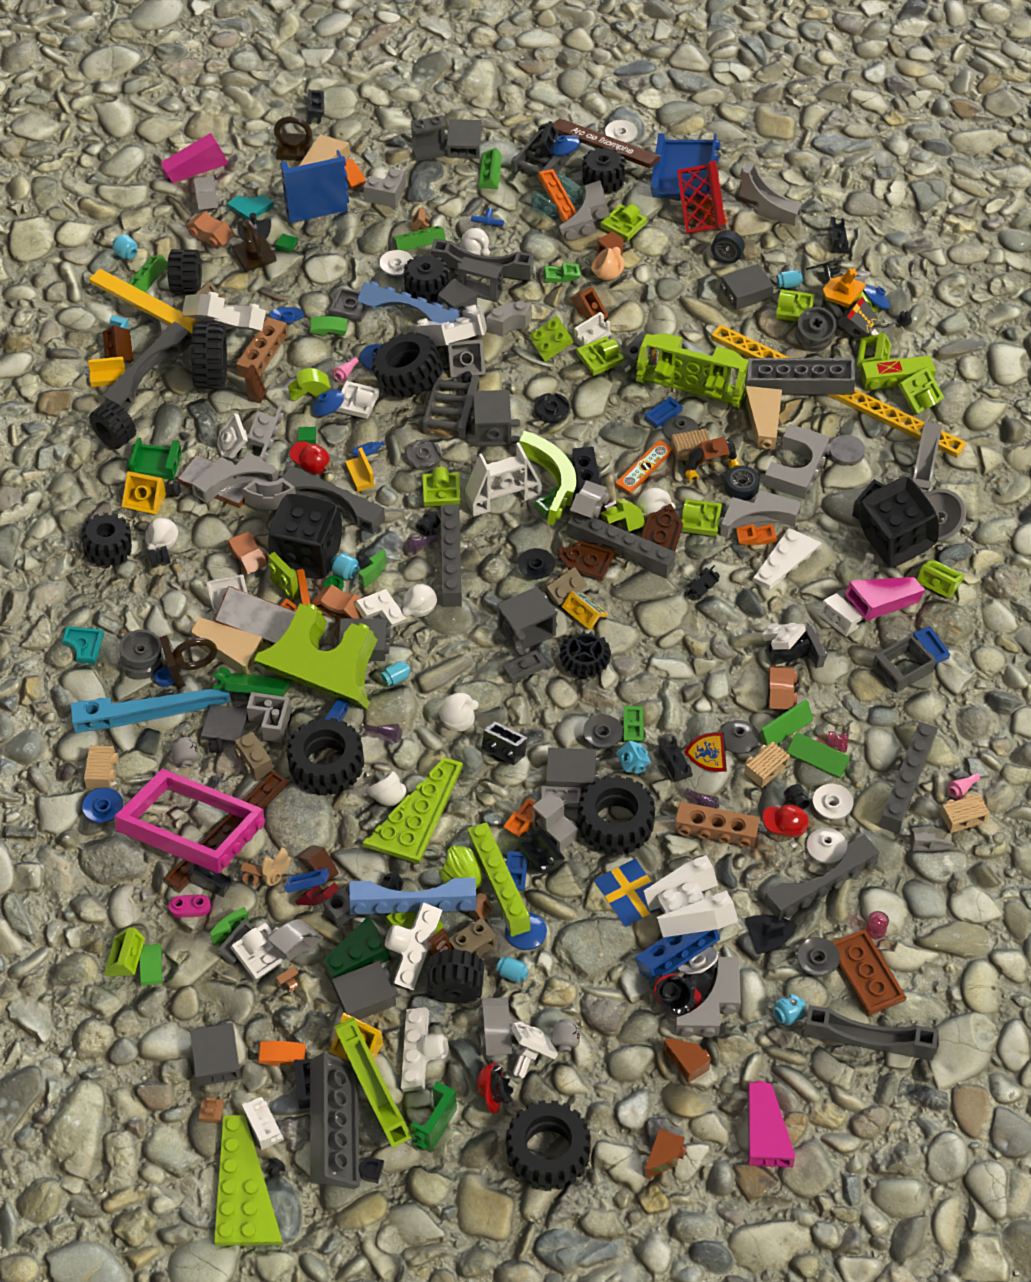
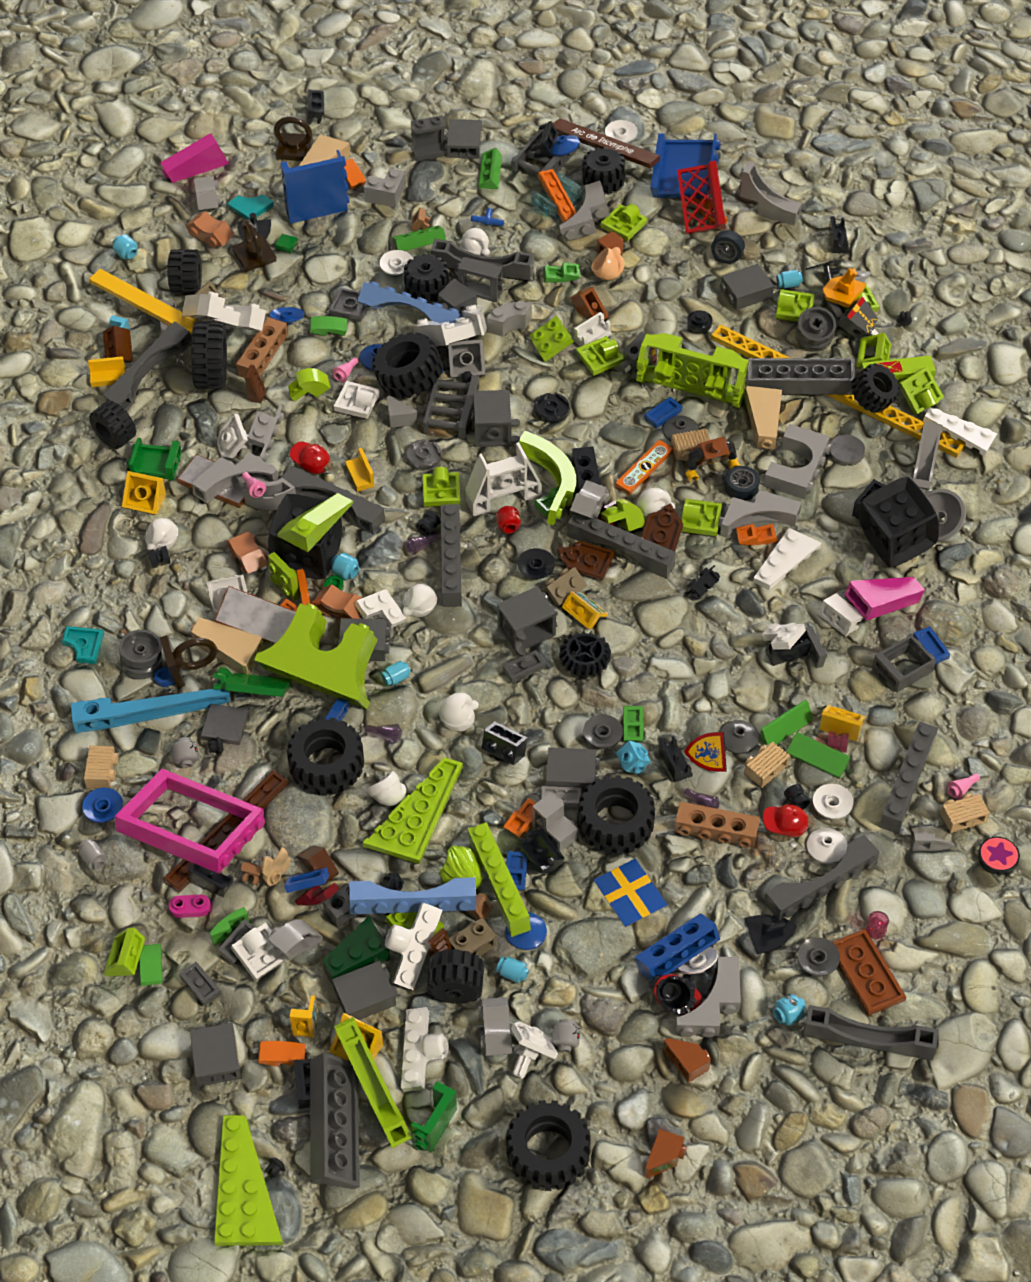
(92, 854): none -> light grey brick
(106, 540): black wheel -> none
(149, 273): bright green slope -> none
(173, 489): black piece -> none
(200, 983): none -> dark grey plate
(211, 1110): medium nougat tile -> none
(253, 756): dark tan brick -> none
(255, 487): none -> bright pink cone
(262, 1123): white hinge -> none
(272, 712): light grey brick -> none
(287, 979): medium nougat tile -> none
(305, 1021): none -> yellow panel
(307, 434): green tile -> none
(313, 524): none -> lime wedge
(327, 402): blue dish -> none
(368, 448): blue piece -> none
(371, 1169): black tile -> none
(376, 566): bright green slope -> none
(400, 413): none -> light grey slope
(494, 1086): hair -> none
(508, 519): none -> red head
(684, 903): white wedge -> none
(699, 321): none -> black plate
(767, 1133): dark pink slope -> none
(782, 687): nougat brick -> none
(841, 721): none -> yellow slope
(875, 388): none -> black tyre
(877, 296): blue dish -> none
(940, 578): lime tile -> none
(959, 429): none -> white wing
(998, 855): none -> tile

